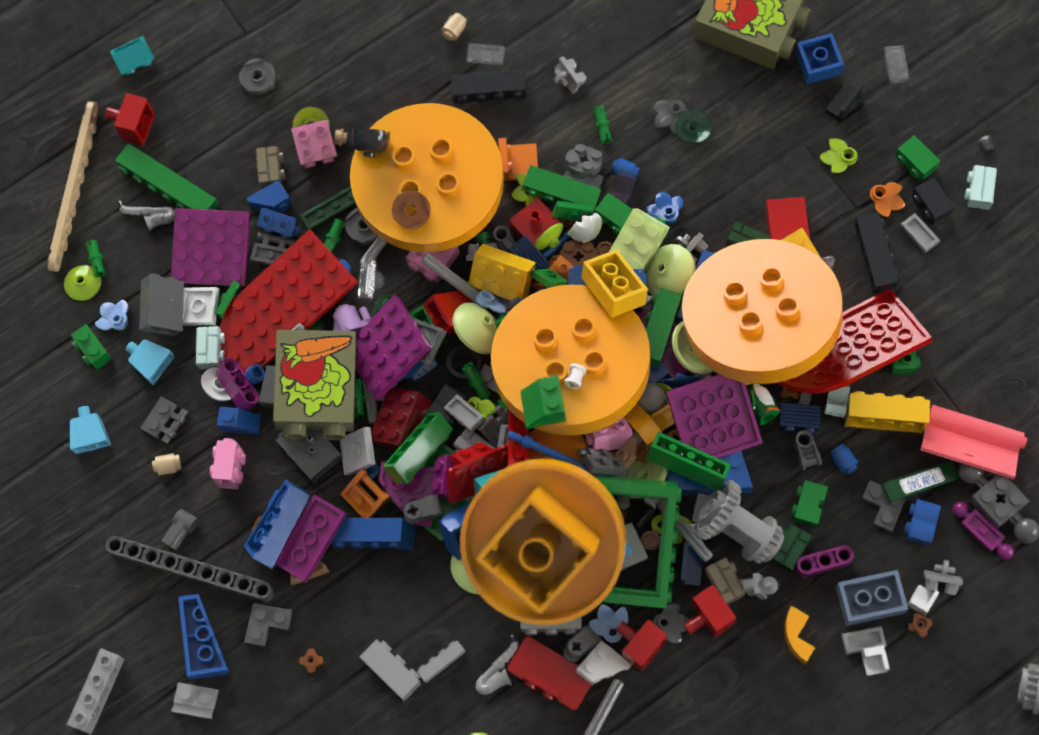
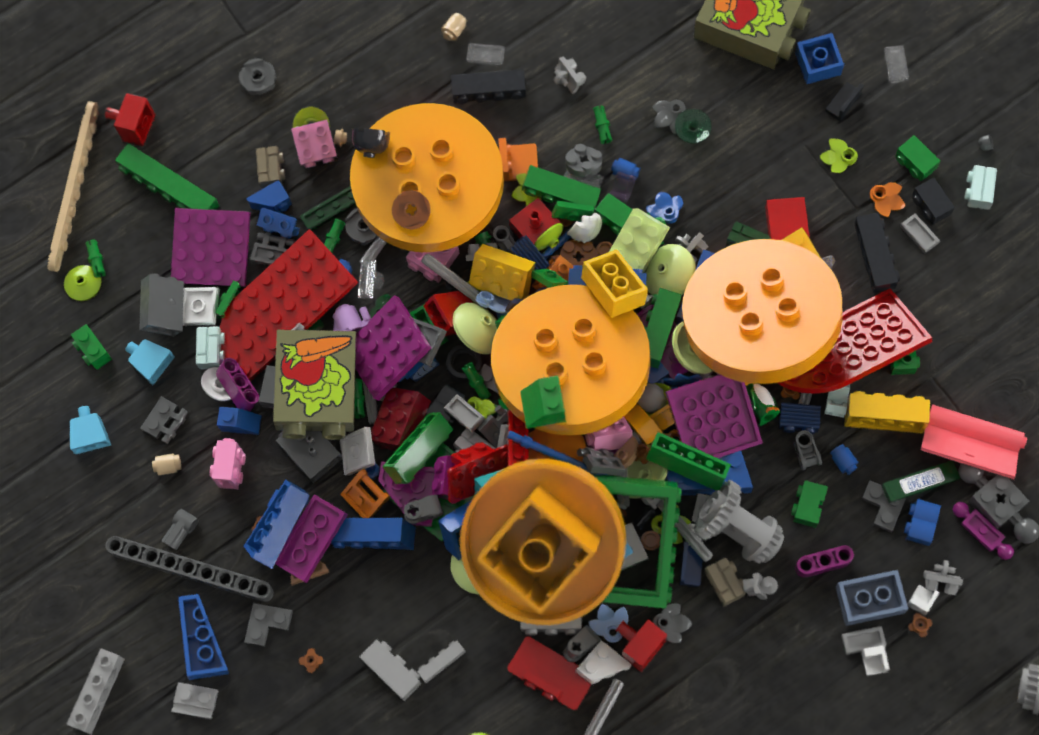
(113, 316): light blue plate -> none
(132, 55): teal brick -> none
(157, 215): light grey piece -> none
(255, 374): blue tile -> none
(492, 678): light grey piece -> none
(575, 376): white bush -> none
(711, 612): red brick -> none
(791, 548): dark green brick -> none
(793, 625): light orange brick -> none

